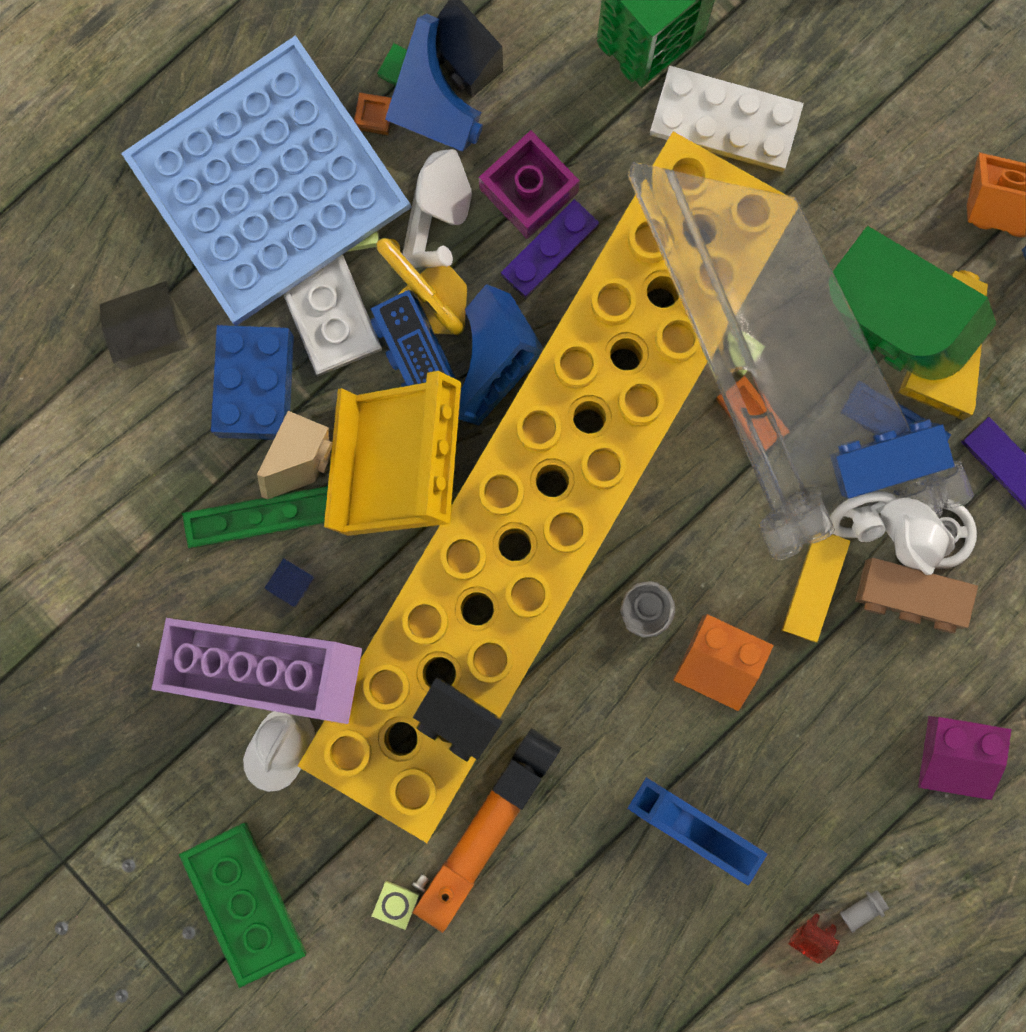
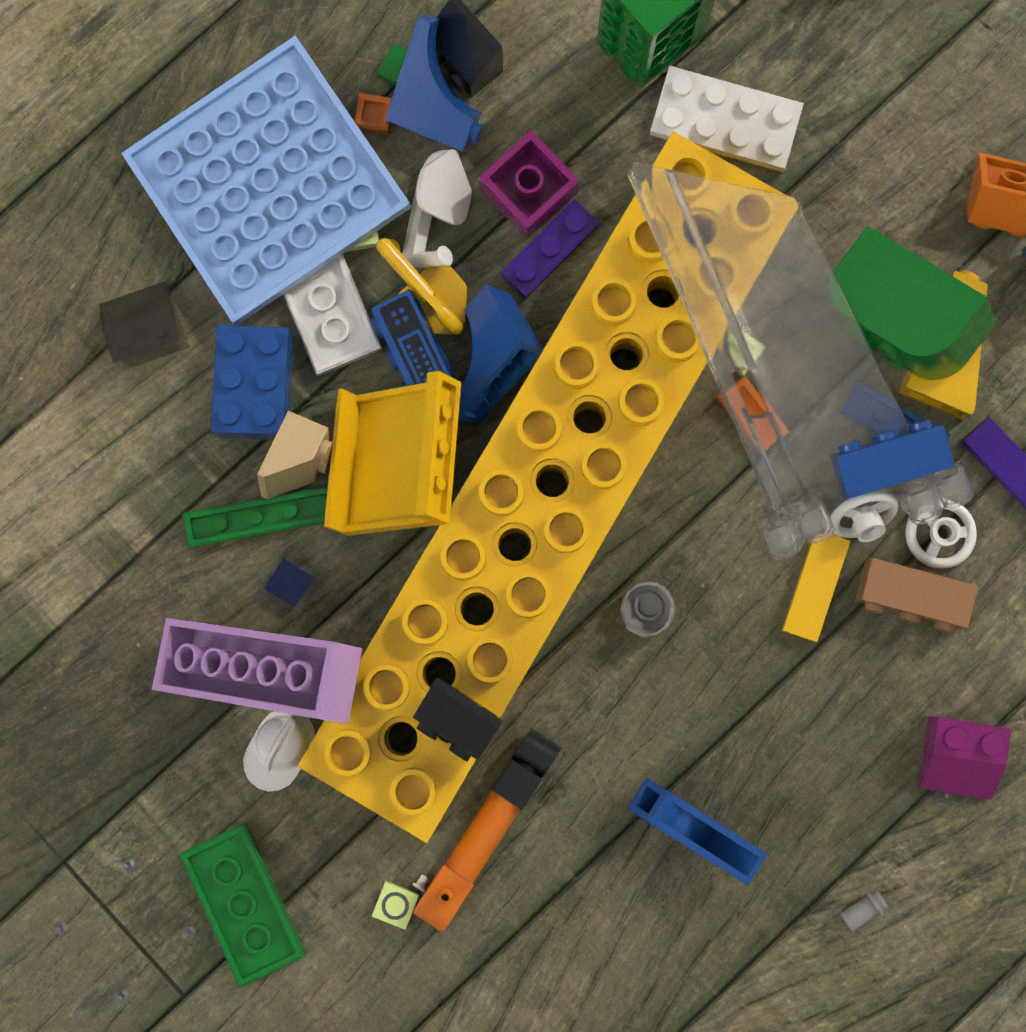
(723, 662): orange slope -> none
(813, 941): clear red tile -> none
(917, 534): white piece -> none

